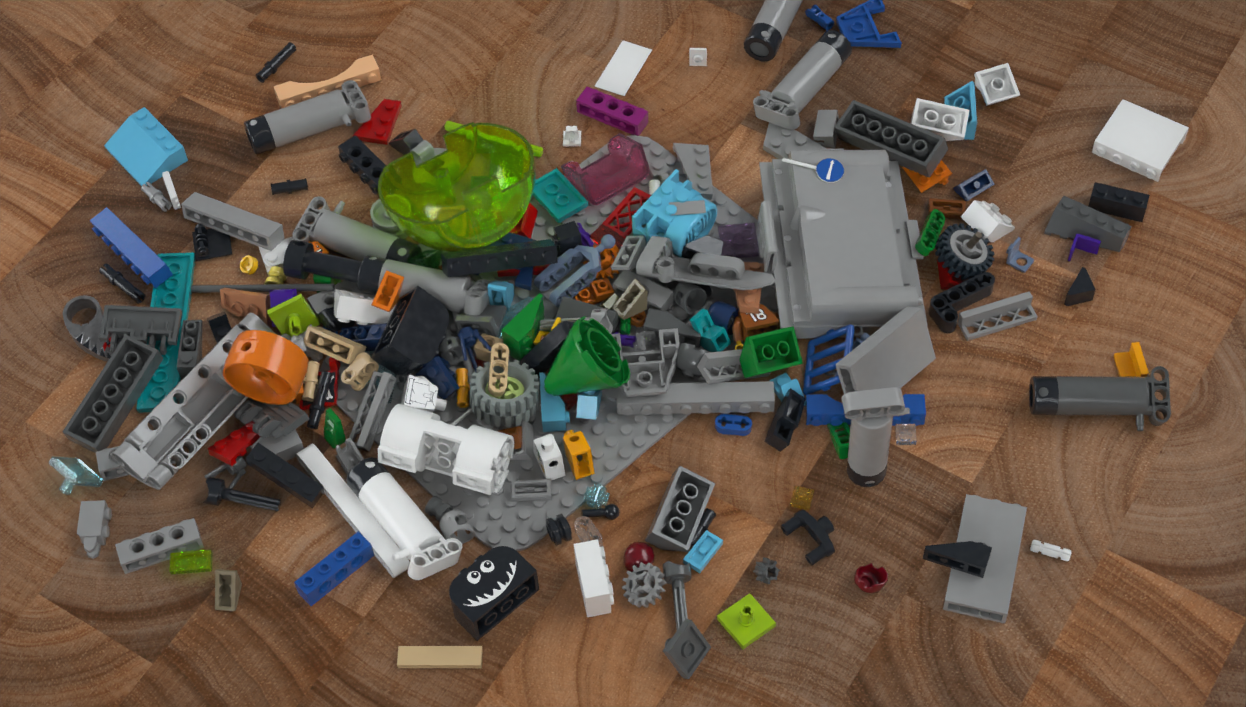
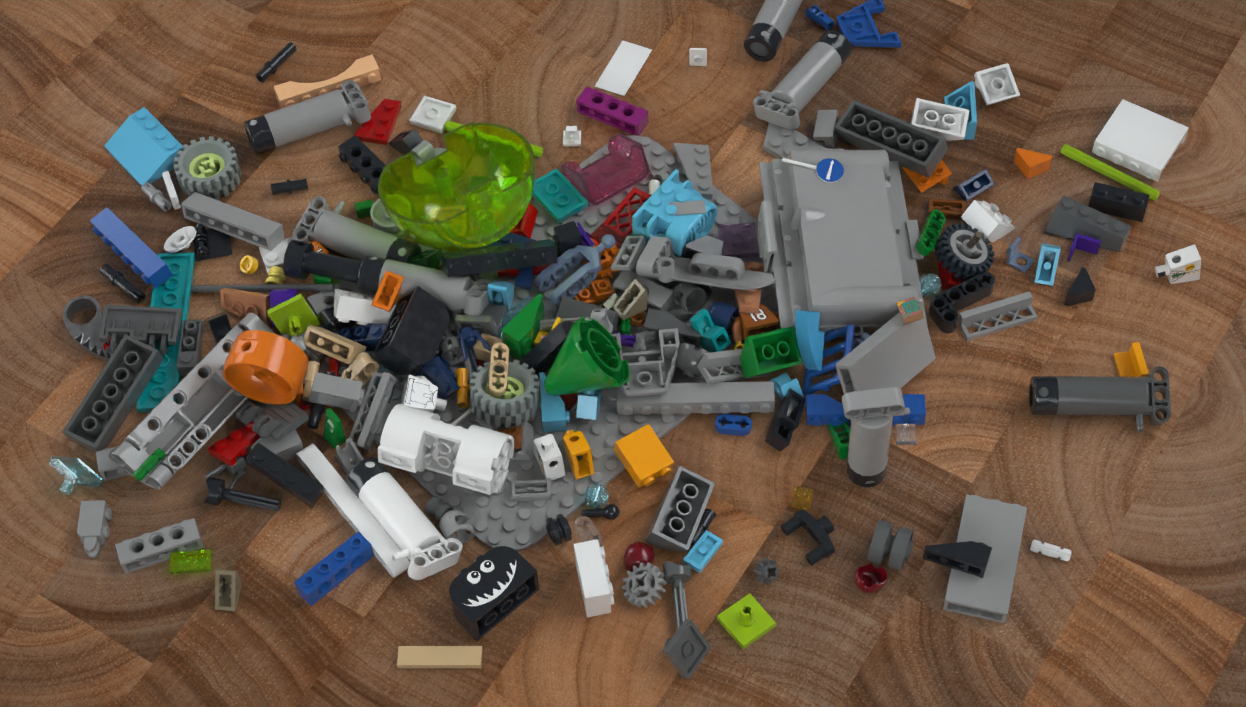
(149, 464): none -> green axle
(180, 239): none -> white dish
(207, 158): none -> light grey wheel
(336, 392): none -> light grey window
(363, 208): none -> green slope
(432, 114): none -> white tile
(644, 456): none -> light orange brick
(809, 338): none -> dark azure slope
(885, 543): none -> dark grey wheel
(909, 310): none -> medium nougat tile
(930, 284): none -> clear light blue gear
(1032, 162): none -> orange slope
(1047, 264): none -> medium azure slope
(1109, 171): none -> lime axle
(1181, 265): none -> white torso

